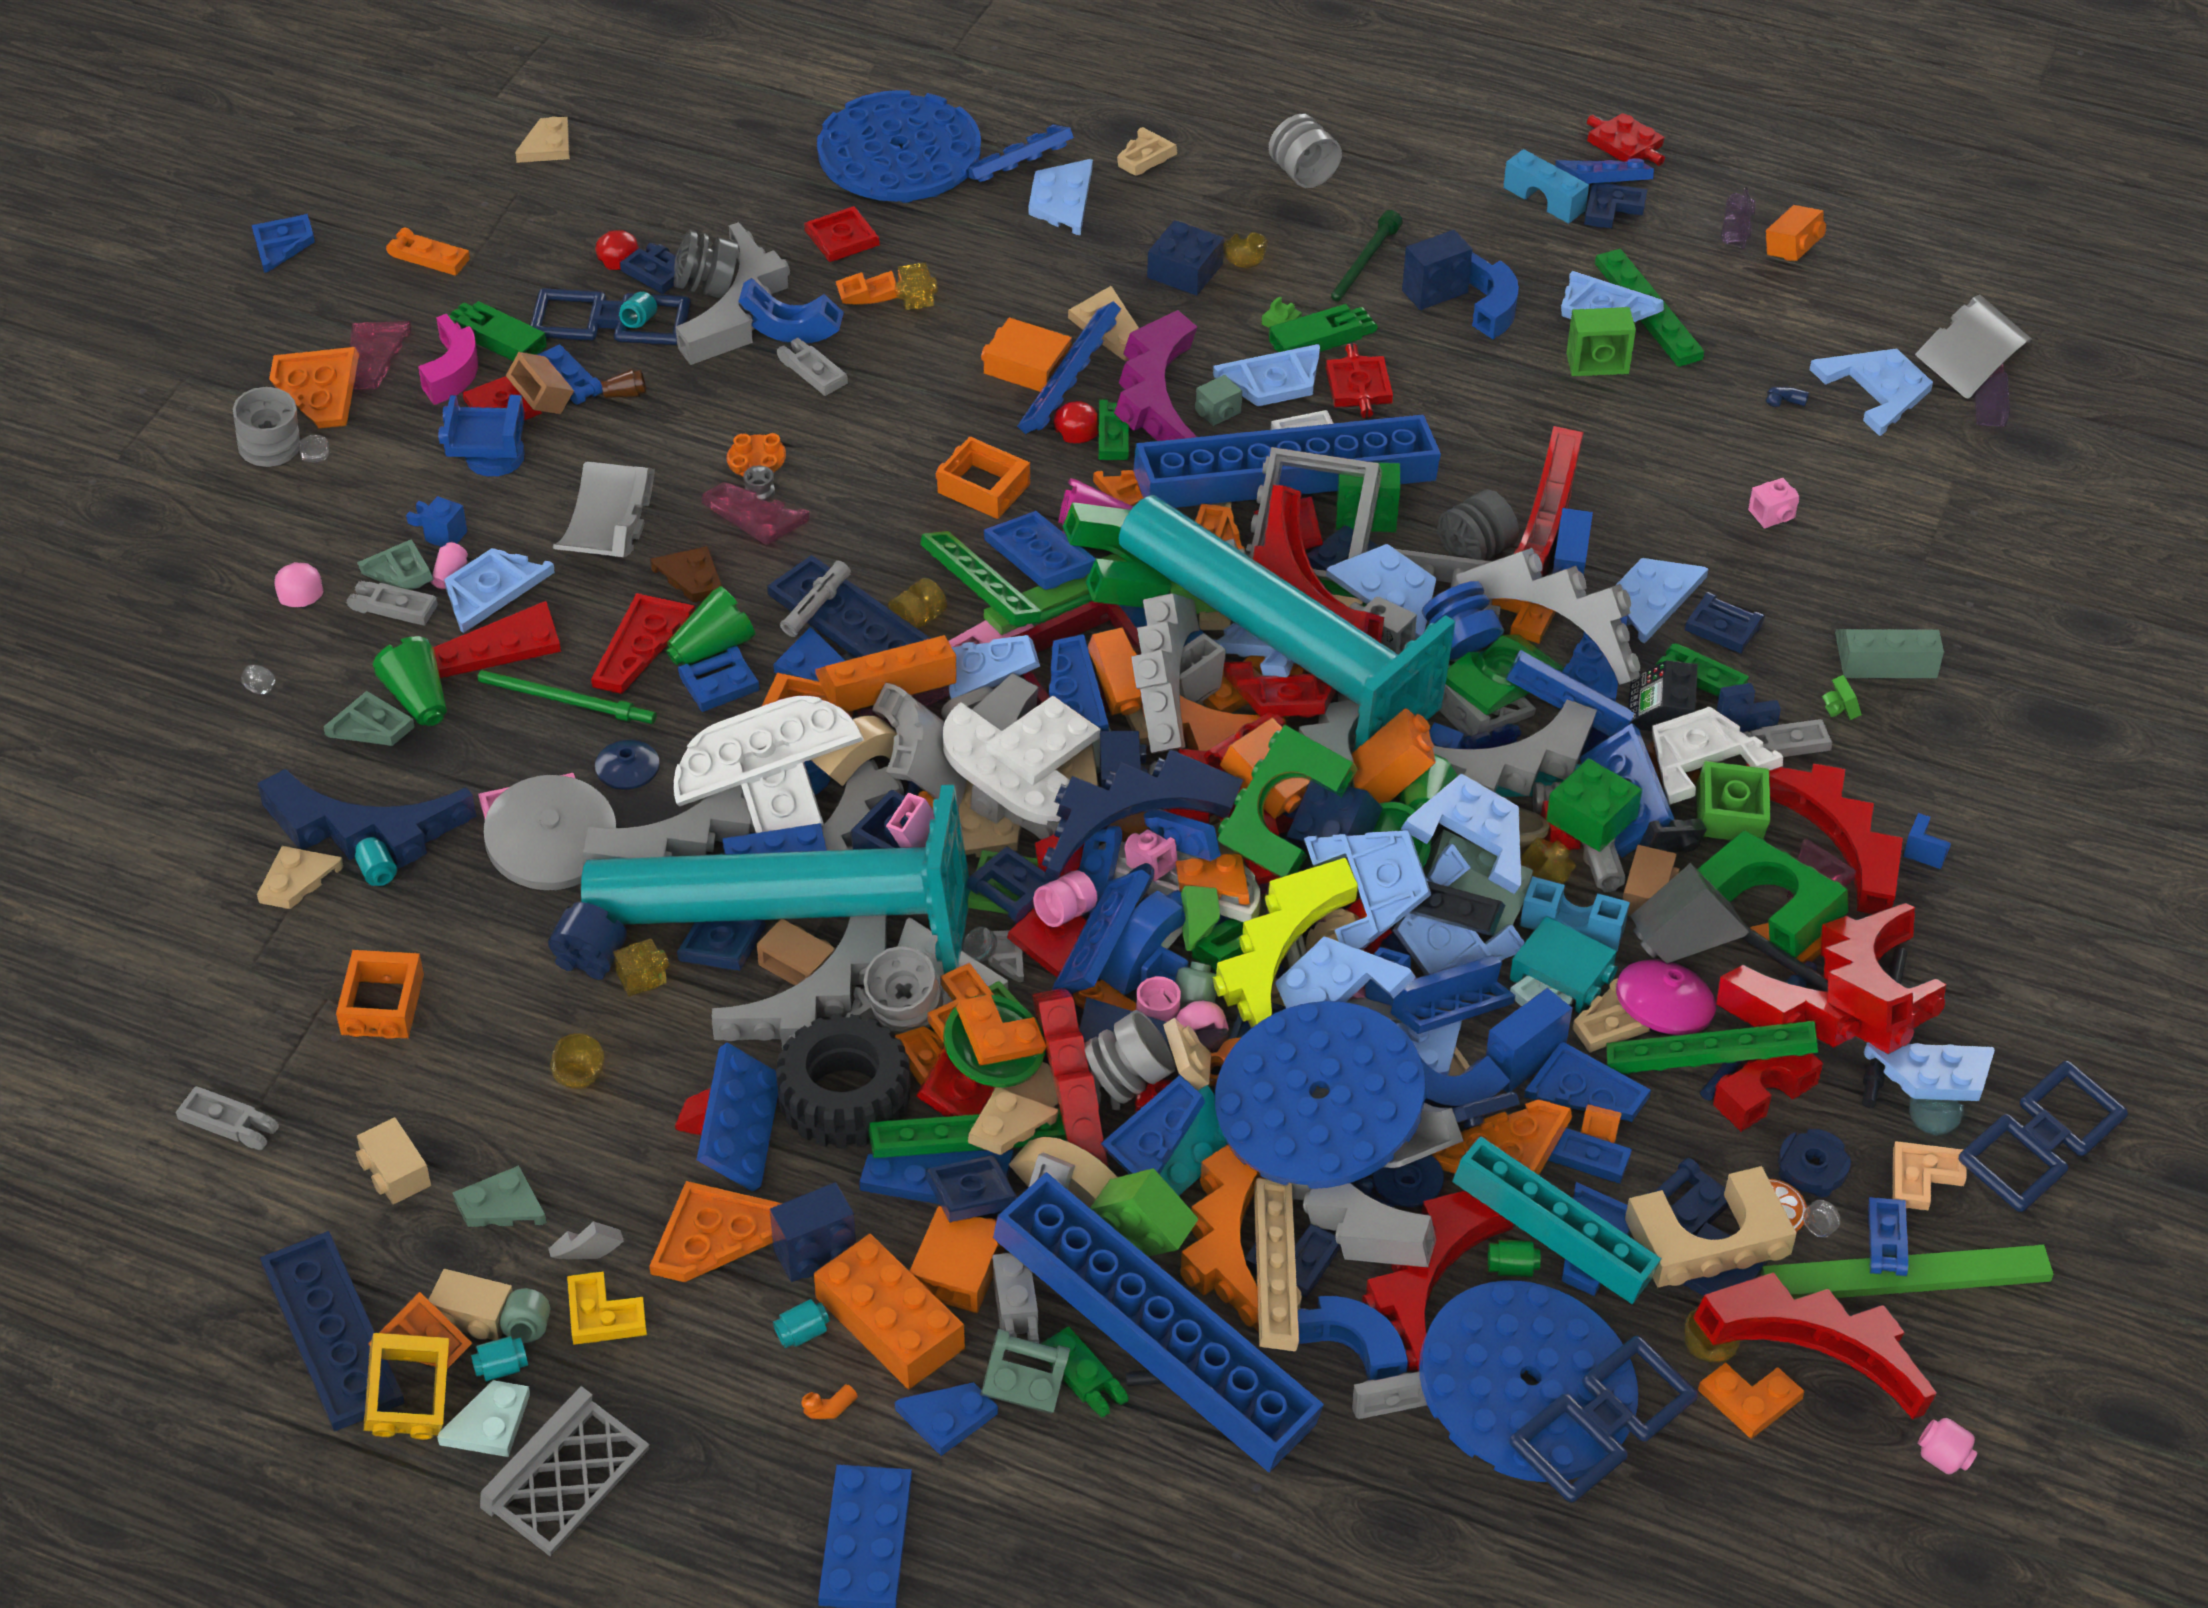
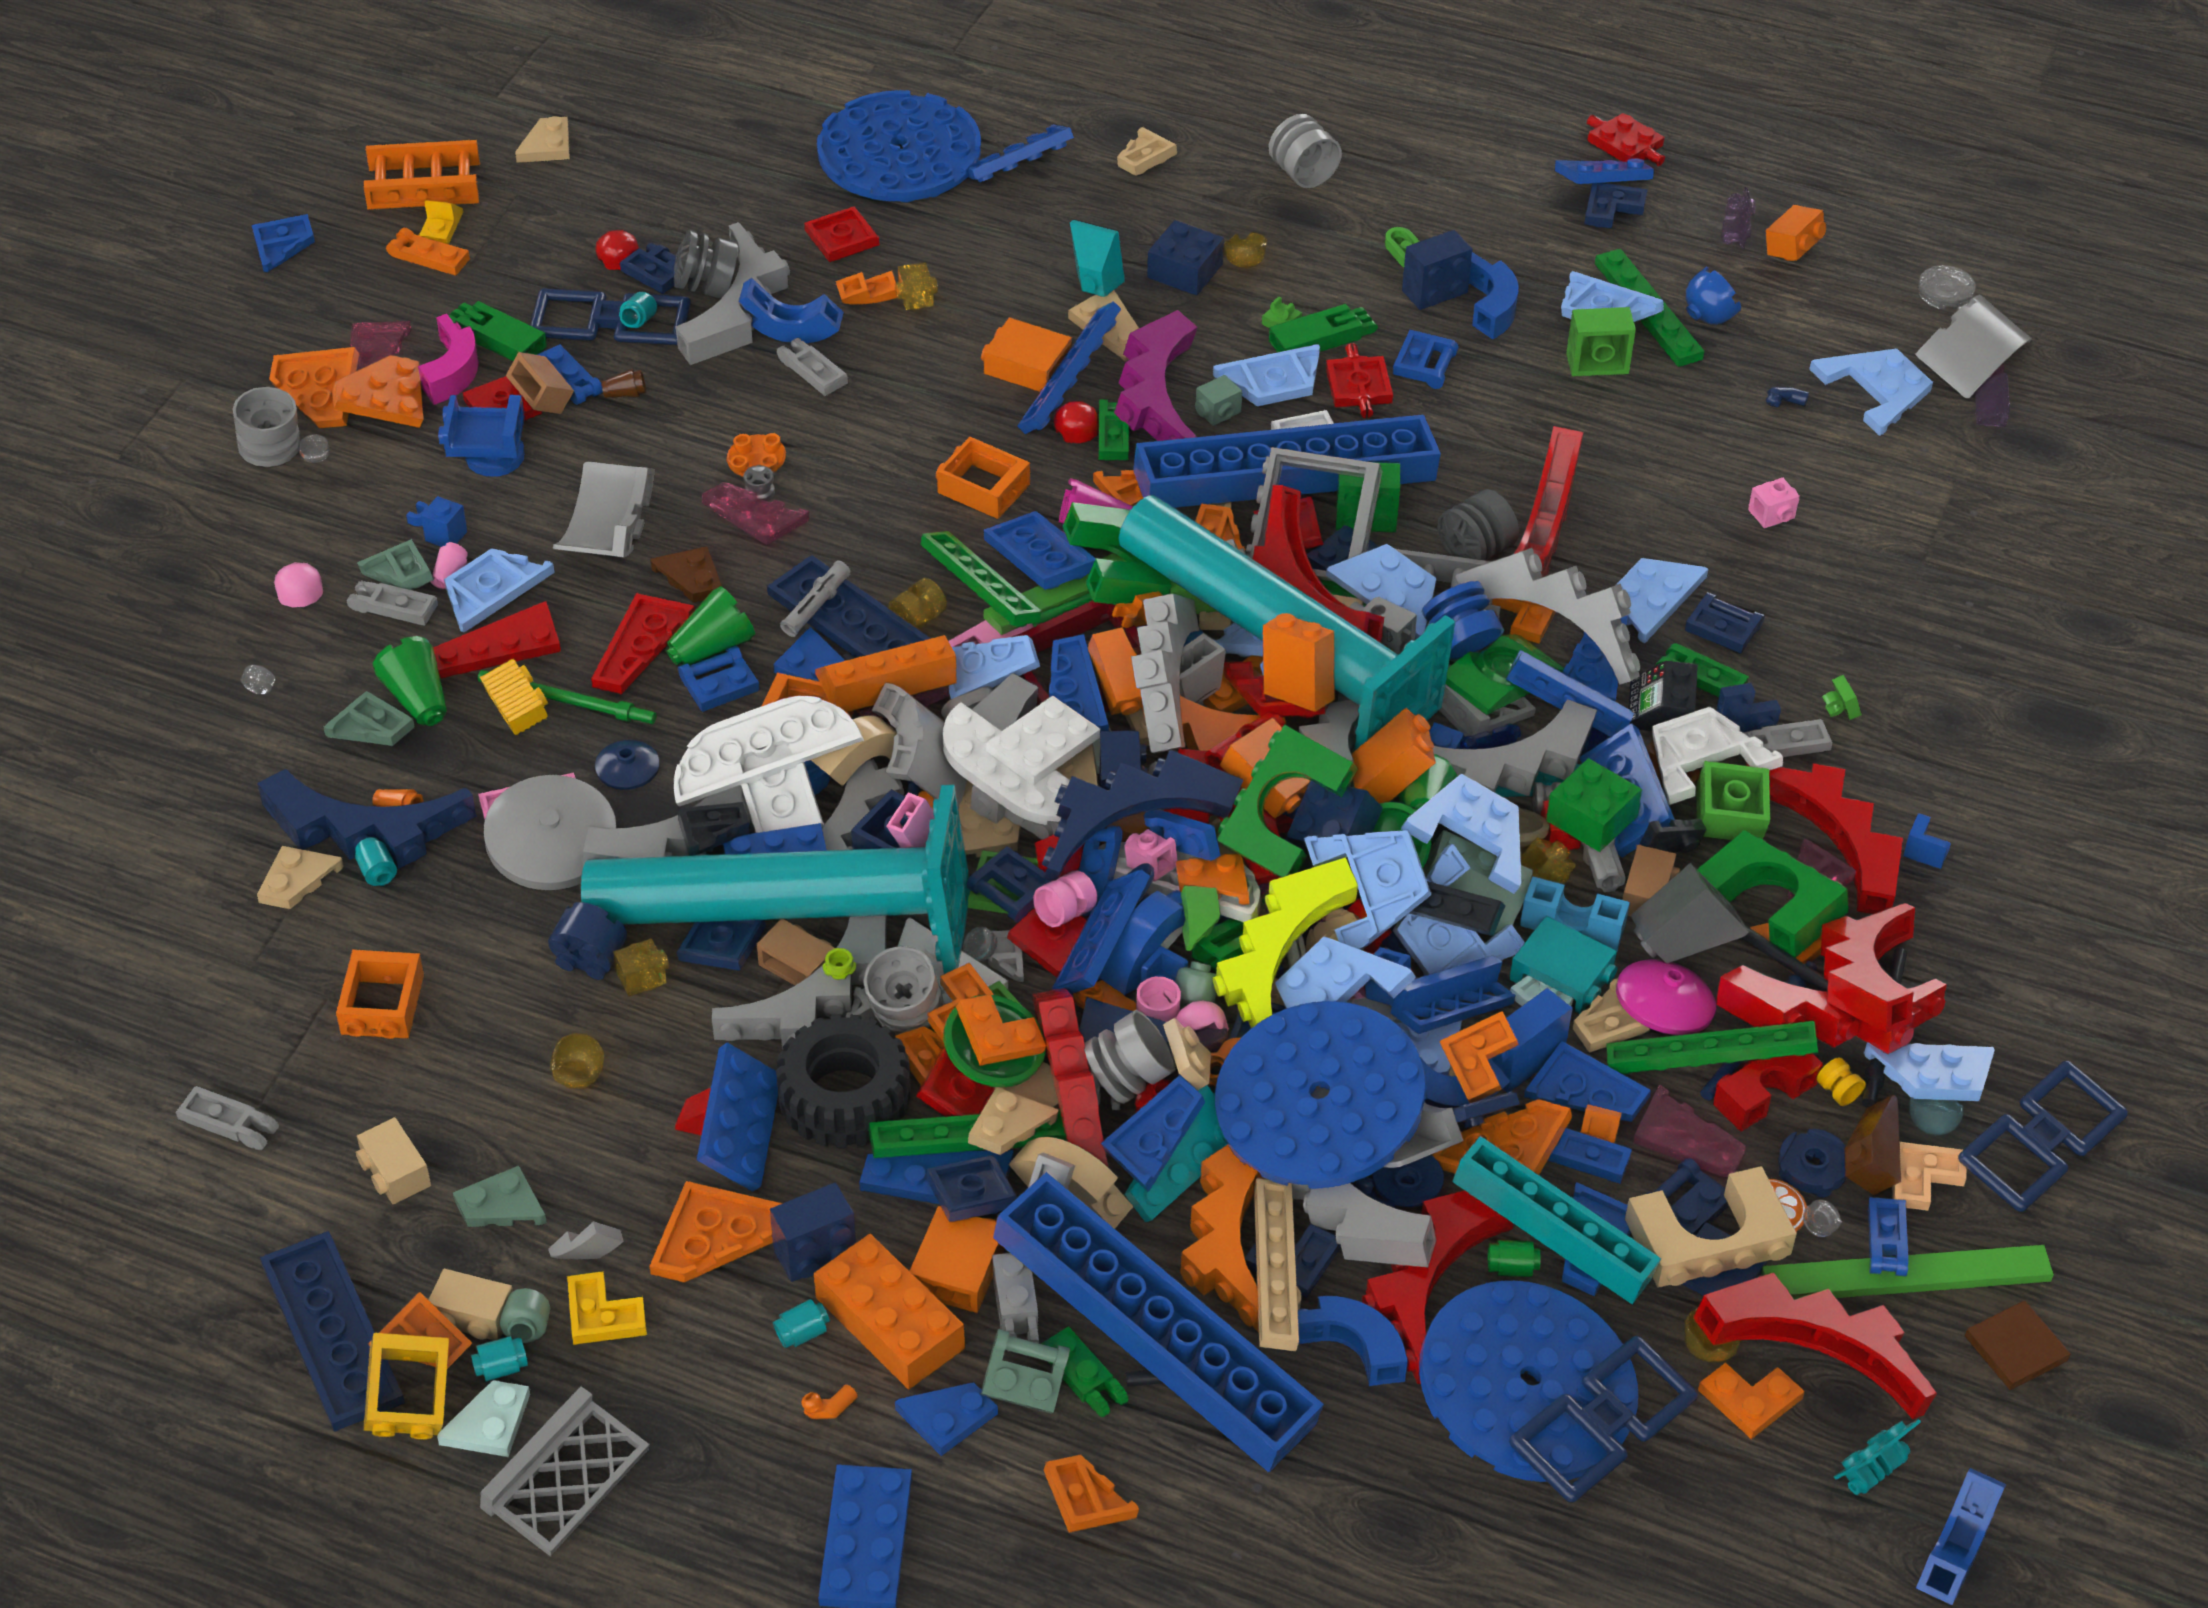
(383, 391): none -> orange plate
(396, 797): none -> orange cone
(414, 191): none -> orange fence
(441, 221): none -> yellow slope
(514, 696): none -> yellow brick
(712, 825): none -> black wing
(839, 963): none -> lime plate
(1061, 194): light blue wing -> none
(1085, 1495): none -> orange wing
(1097, 258): none -> teal slope
(1134, 612): none -> orange plate
(1145, 1212): bright green brick -> none
(1298, 662): none -> orange brick
(1387, 225): dark green piece -> none
(1387, 1395): light grey hinge -> none
(1397, 240): none -> bright green plate
(1416, 354): none -> blue plate
(1470, 1051): none -> orange plate
(1564, 192): dark azure arch -> none
(1572, 540): blue brick -> none
(1681, 1134): none -> clear pink wing
(1711, 298): none -> blue cylinder
(1841, 1082): none -> yellow wheel
(1874, 1148): none -> reddish brown slope
(1878, 1459): none -> teal hinge
(1890, 653): sand green slope -> none
(1946, 287): none -> clear tile
(1947, 1446): bright pink head -> none
(1961, 1537): none -> blue arch
(2017, 1345): none -> reddish brown tile

